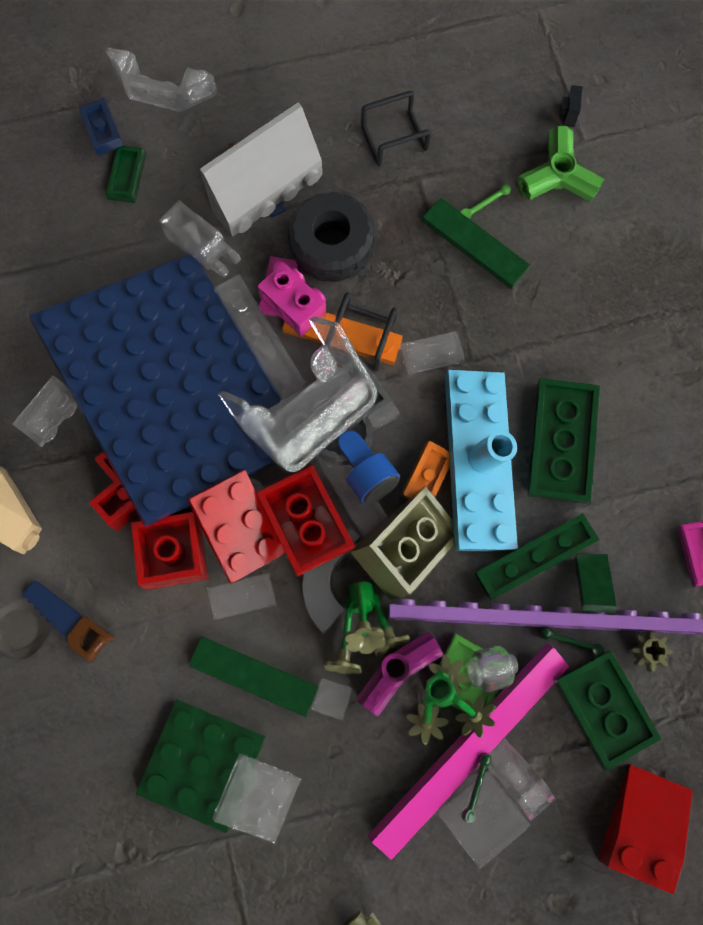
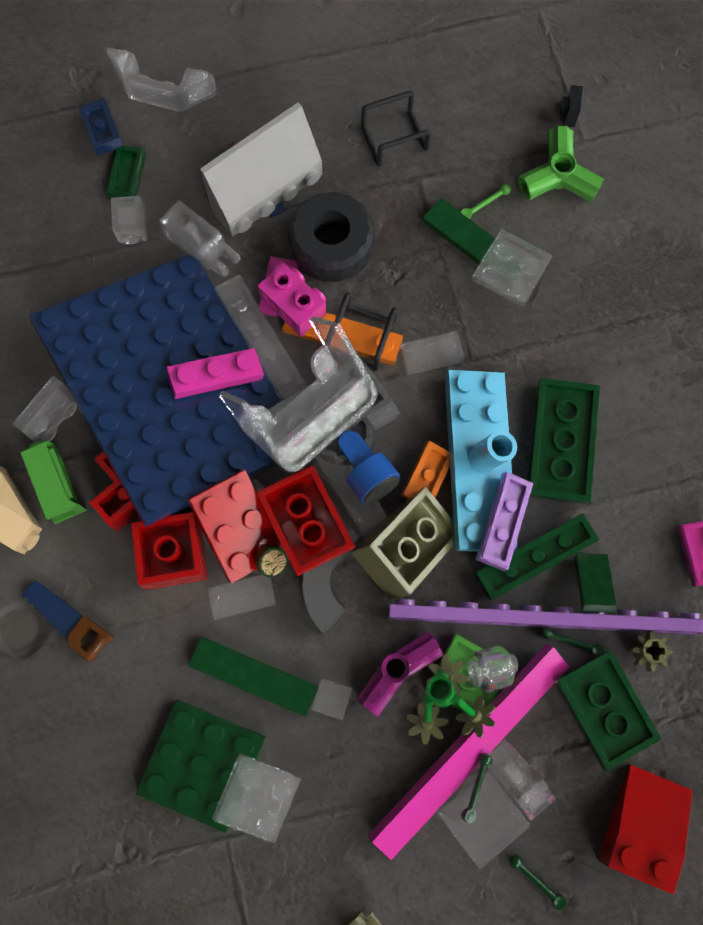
(51, 481): none -> bright green window
(129, 219): none -> clear brick
(214, 373): none -> dark pink plate
(271, 561): none -> tile
(364, 637): olive plant -> none
(504, 521): none -> medium lavender tile
(512, 267): none -> clear plate
(558, 900): none -> dark green hinge

